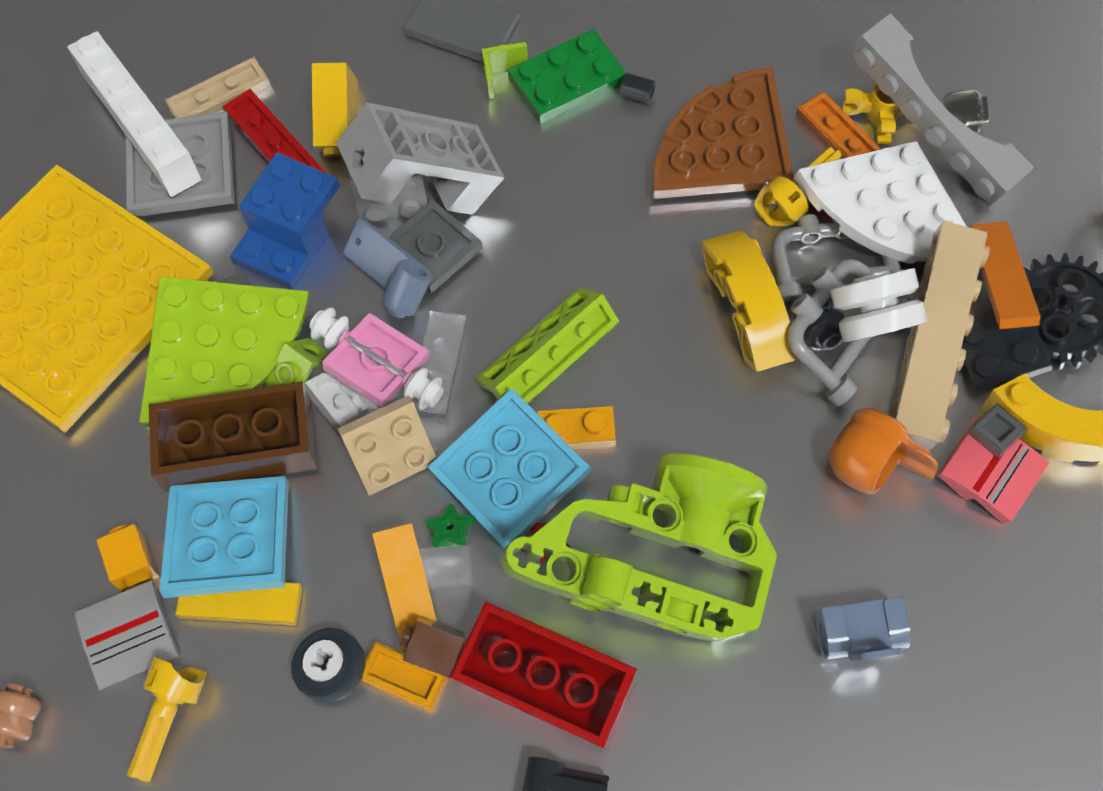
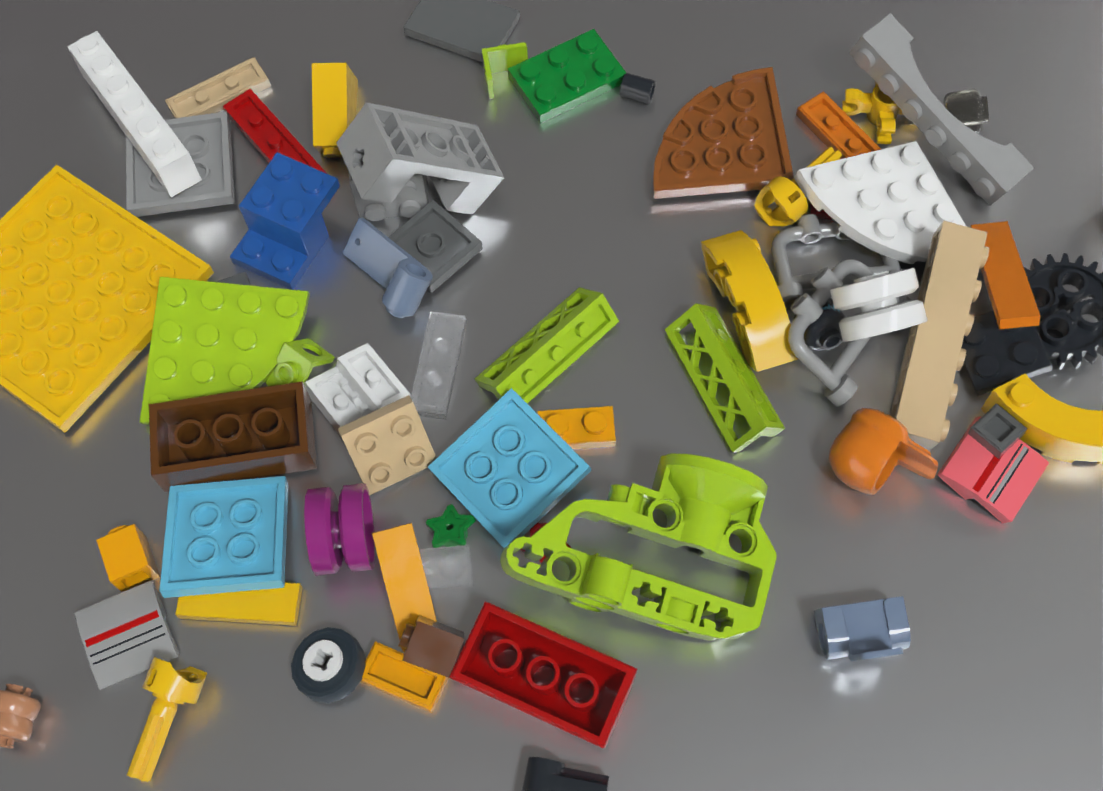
(339, 529): none -> magenta wheel
(375, 359): bright pink plate -> none
(736, 374): none -> lime fence

